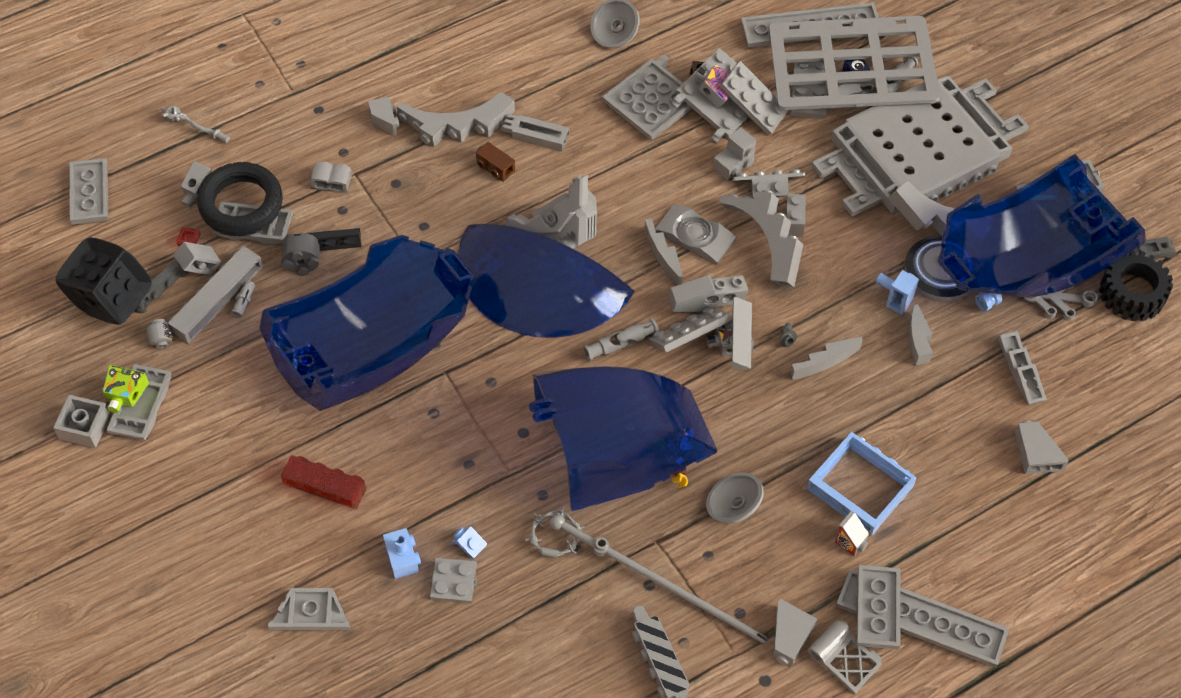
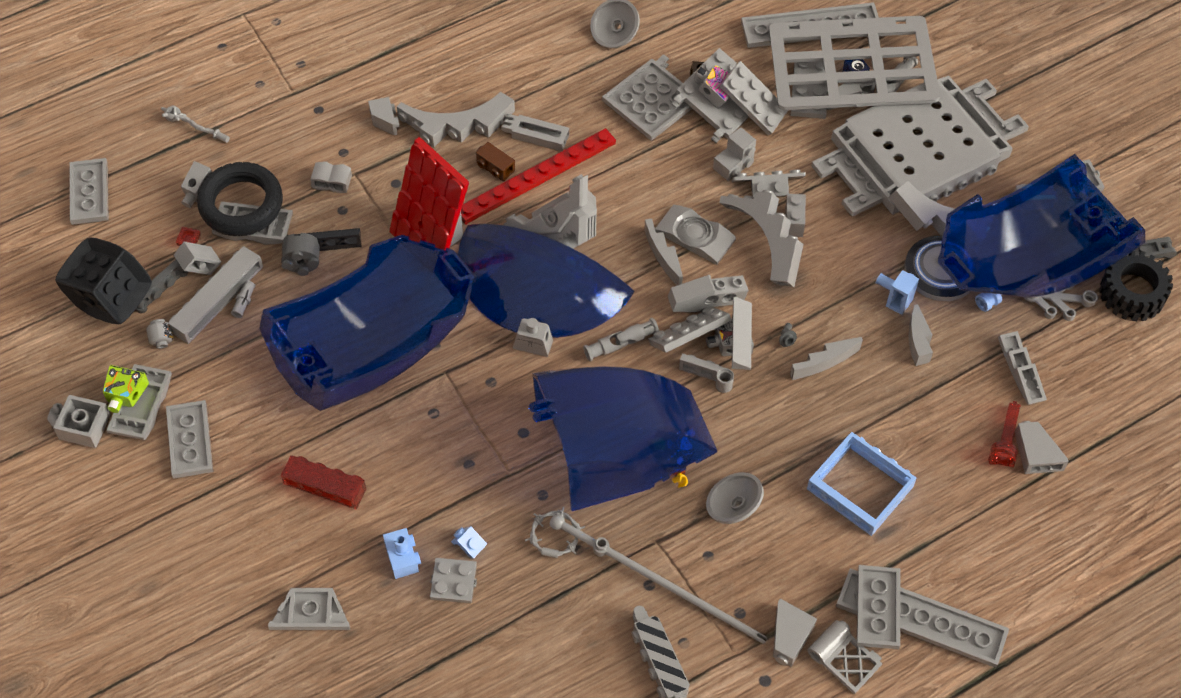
(54, 413): none -> light grey arm
(189, 439): none -> light grey plate
(429, 199): none -> red piece
(533, 337): none -> light grey torso
(536, 175): none -> red plate
(708, 370): none -> light grey plate
(852, 534): slope -> none
(1003, 451): none -> clear red piece

